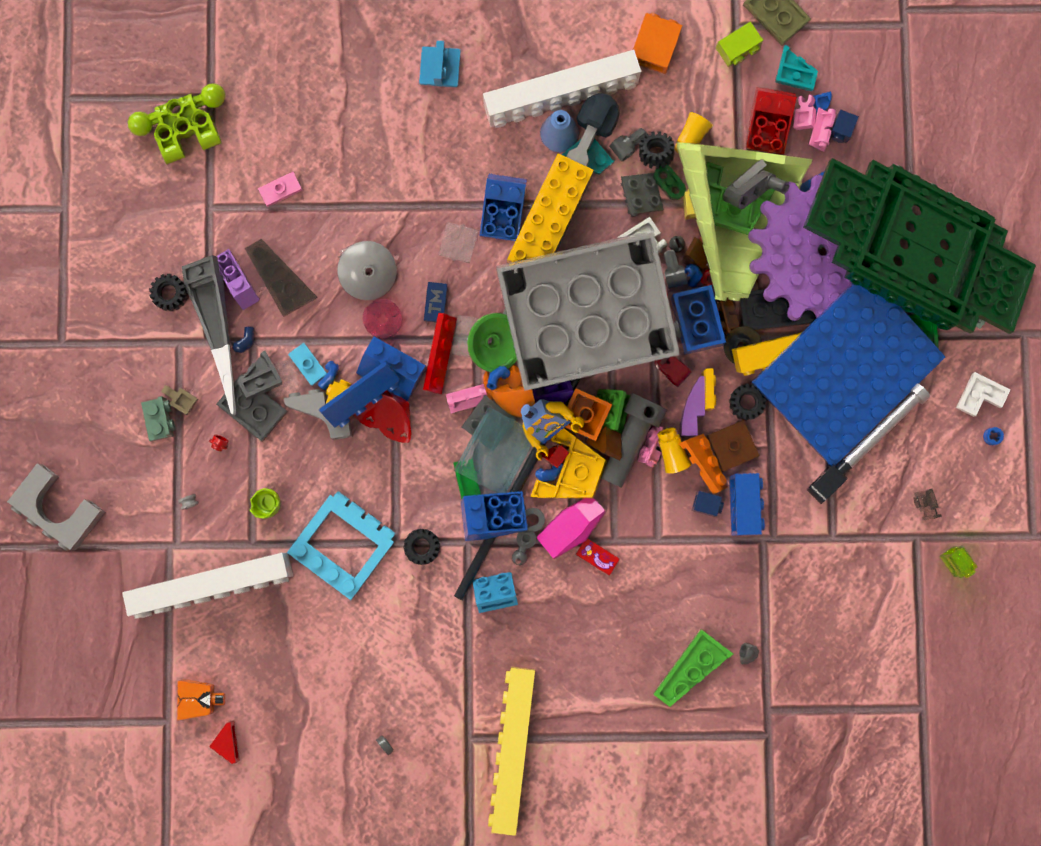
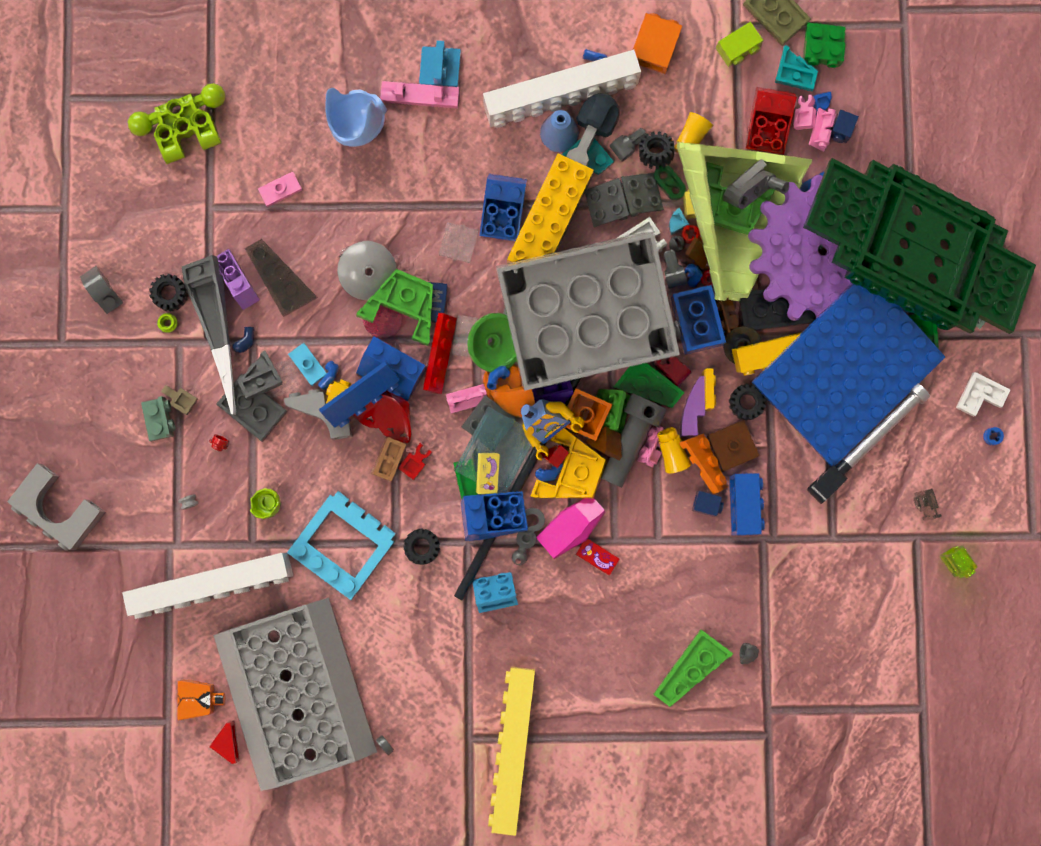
(100, 289): none -> dark grey brick
(163, 318): none -> lime plate
(319, 686): none -> light grey slope
(354, 116): none -> light blue piece
(388, 459): none -> medium nougat hinge
(407, 296): none -> bright green wing
(413, 464): none -> red plate
(419, 94): none -> bright pink hinge
(487, 473): none -> light yellow tile
(593, 56): none -> blue arm
(607, 203): none -> dark grey hinge
(649, 384): none -> green wing
(677, 221): none -> medium azure tile
(695, 231): none -> red bush
(824, 45): none -> green plate

